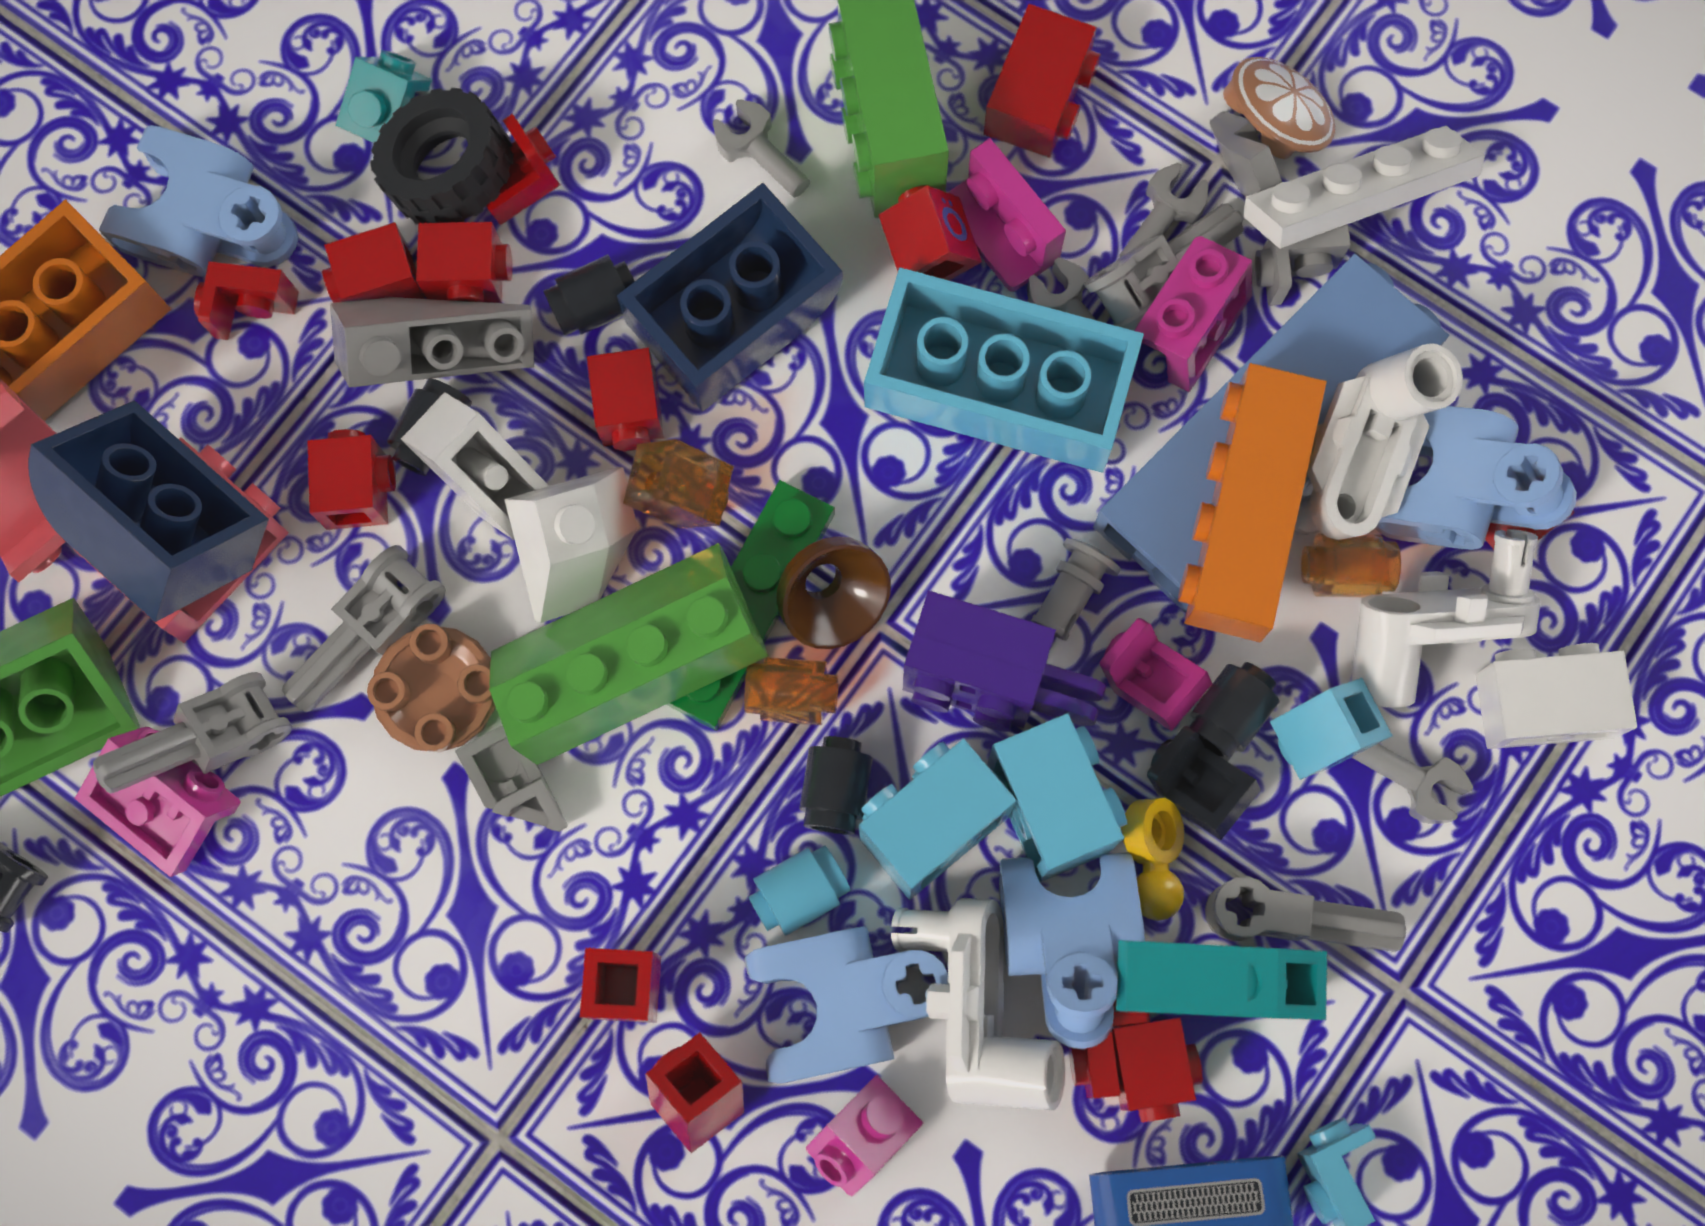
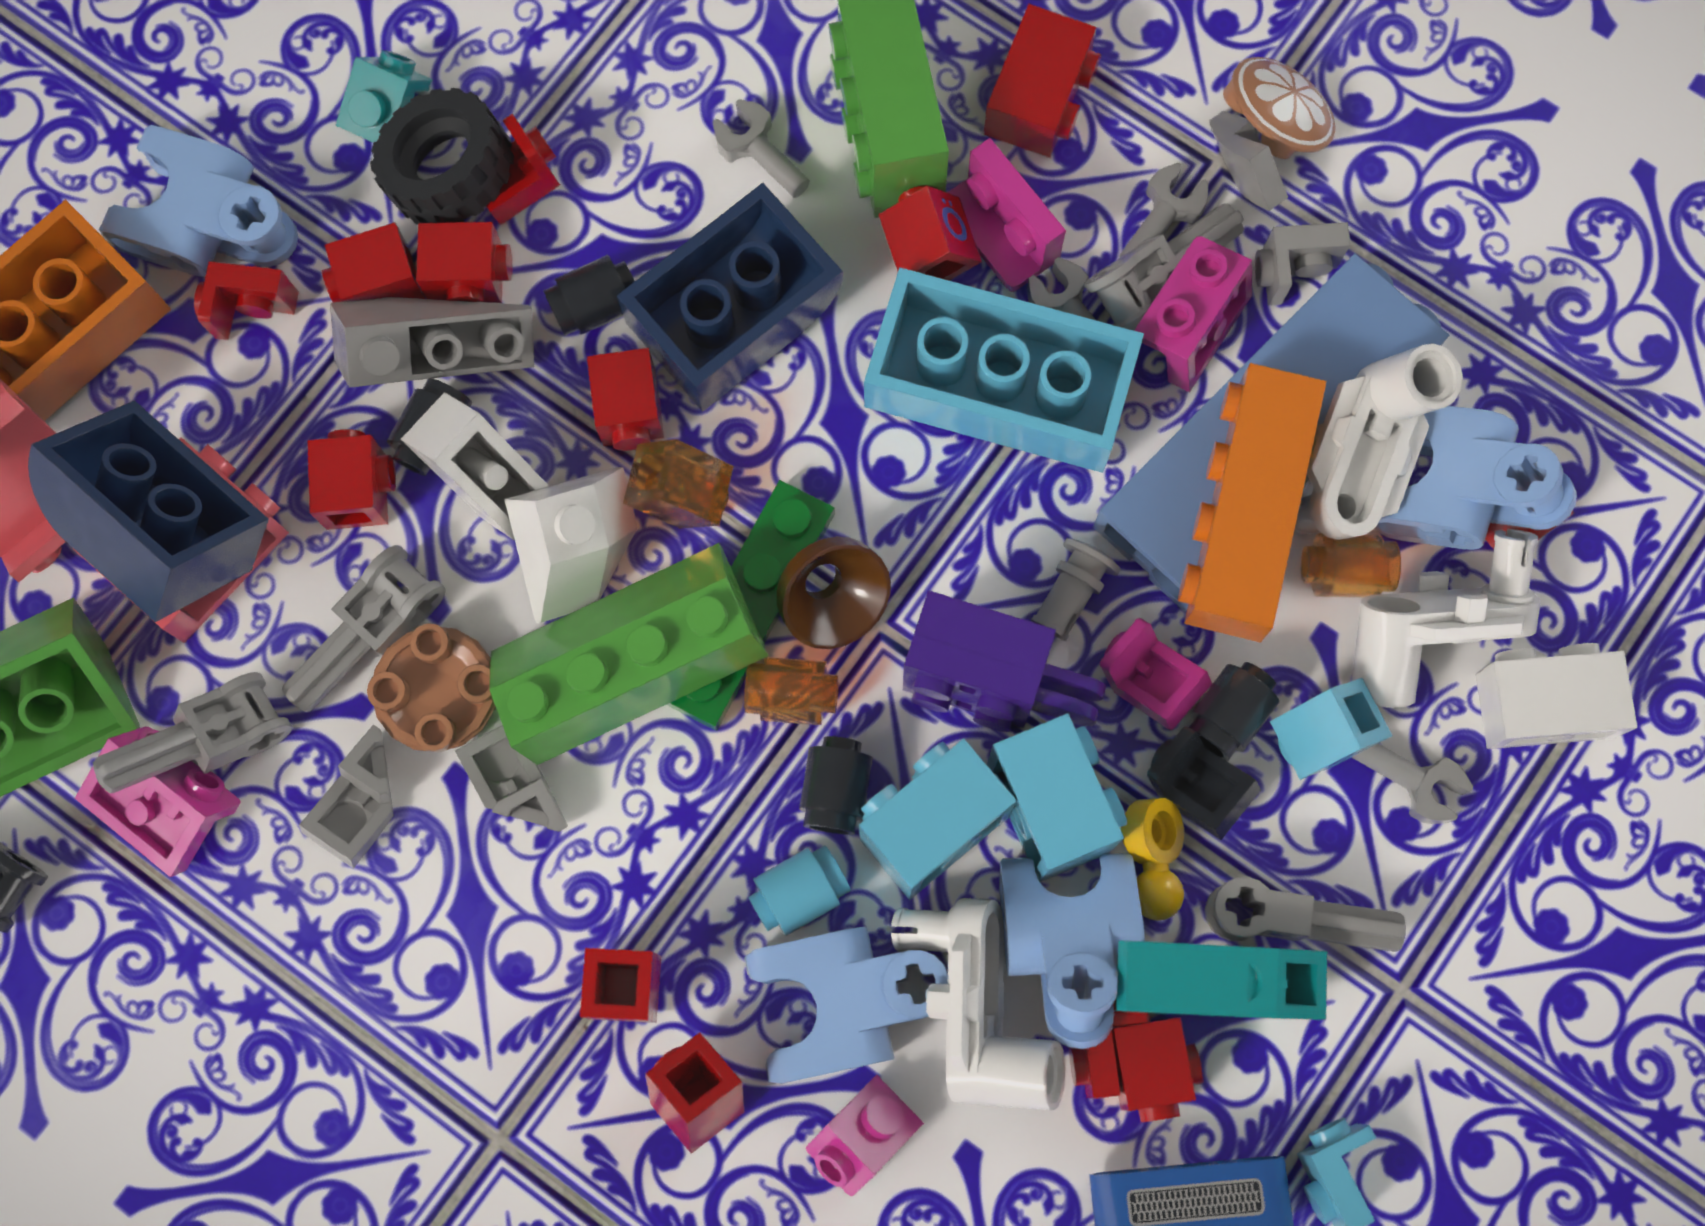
(356, 804): none -> light grey slope
(1363, 186): white plate -> none

